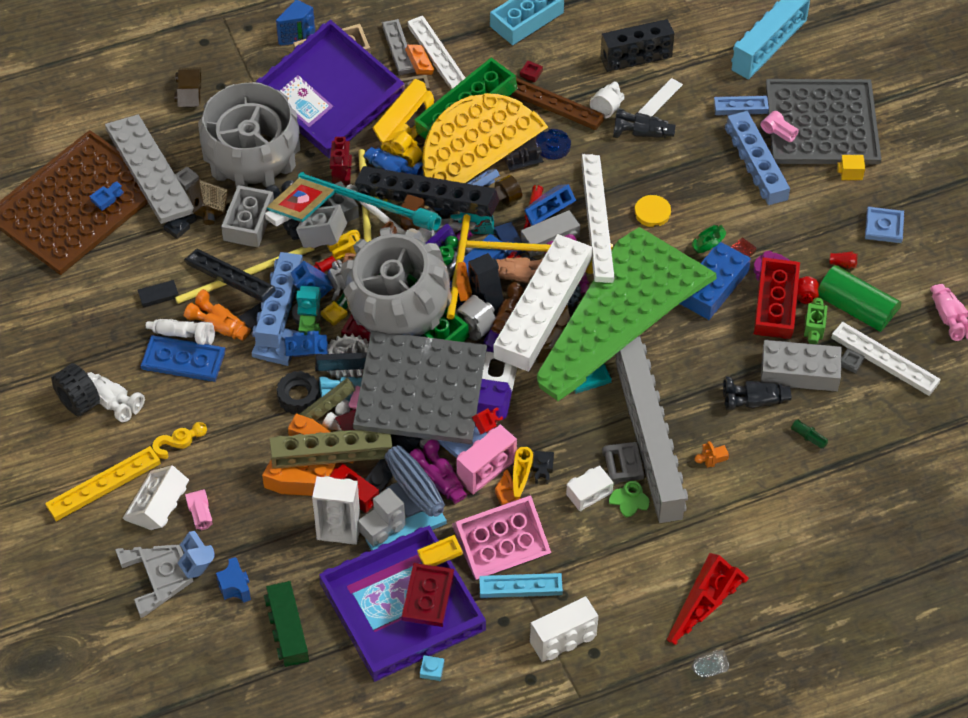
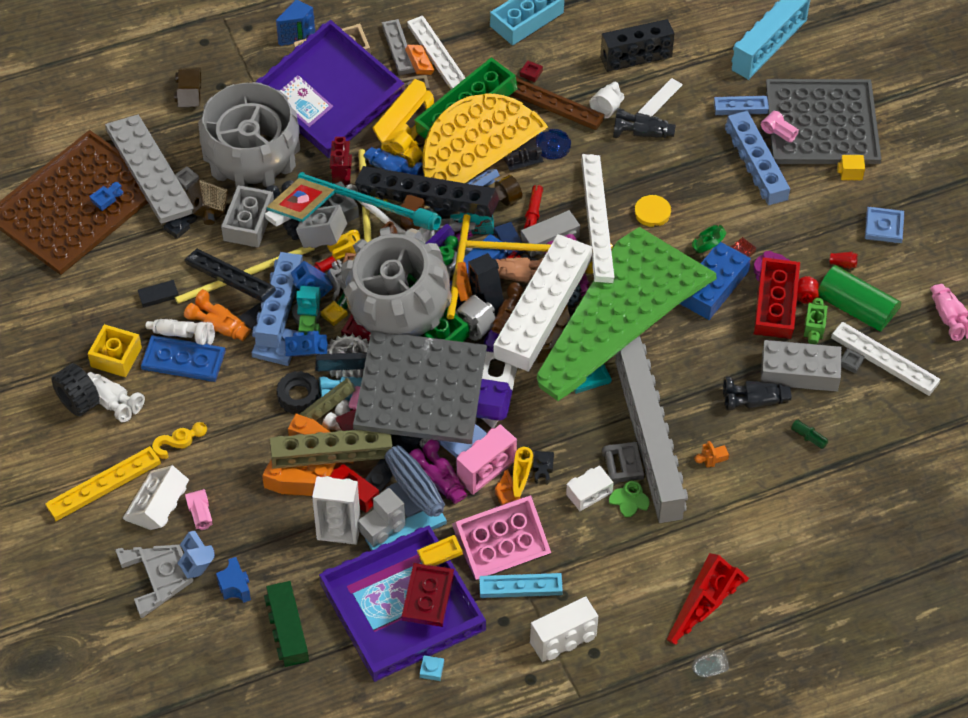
(114, 350): none -> yellow brick
(486, 420): red plate -> none
(549, 203): blue slope -> none

